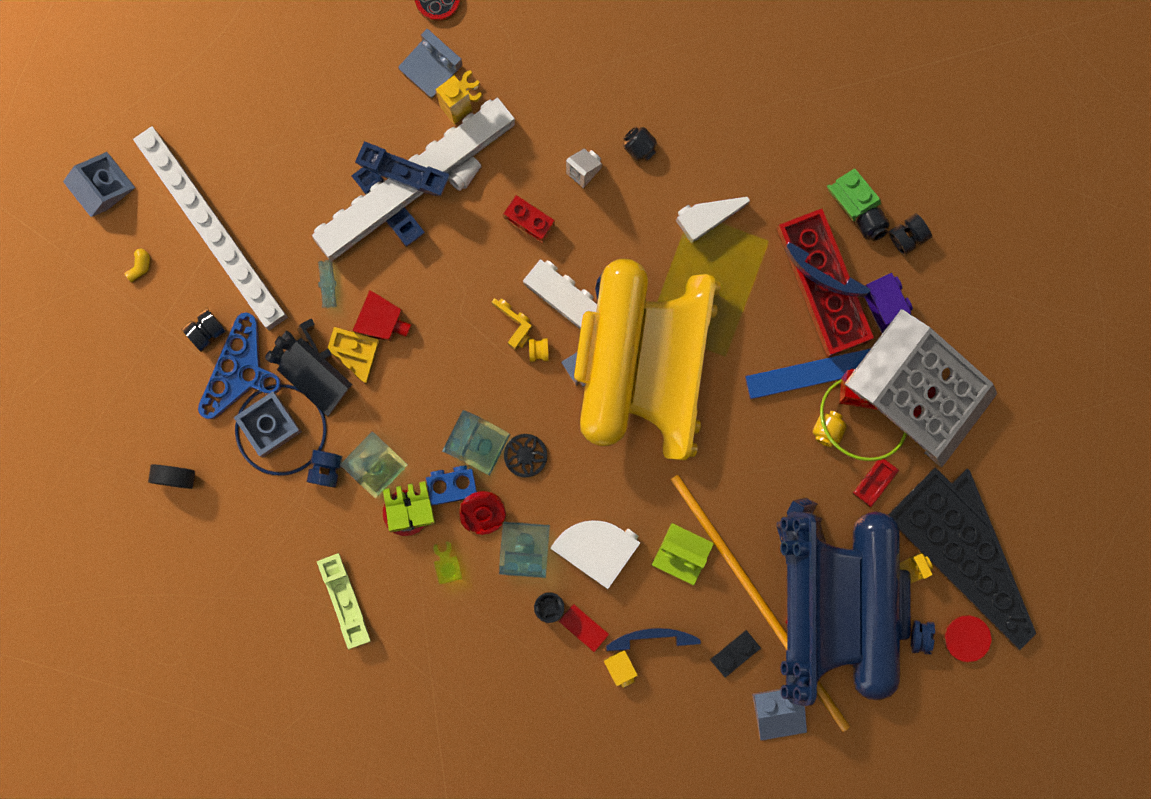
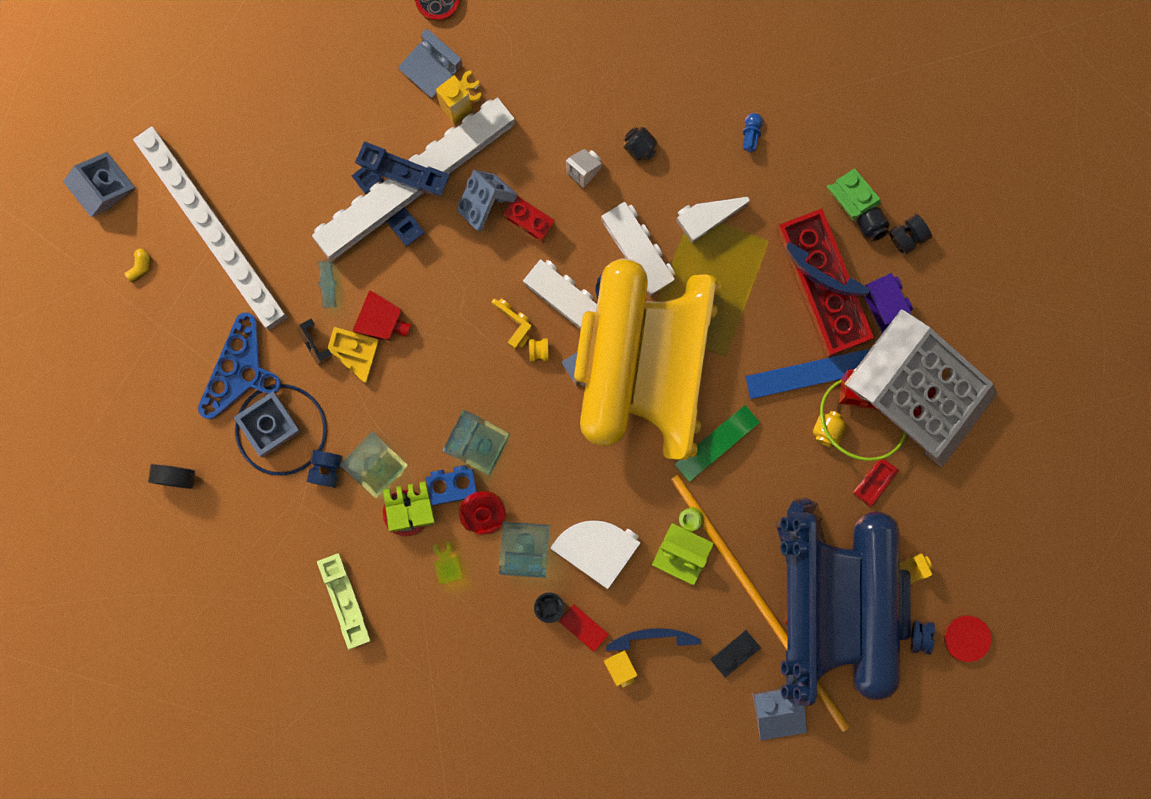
(203, 330): black wheel -> none
(309, 372): black tile -> none
(464, 173): white cone -> none
(480, 195): none -> sand blue bracket
(525, 455): black wheel -> none
(635, 245): none -> white brick
(691, 519): none -> lime tile
(718, 442): none -> green slope
(752, 131): none -> blue axle
(958, 537): black wing -> none

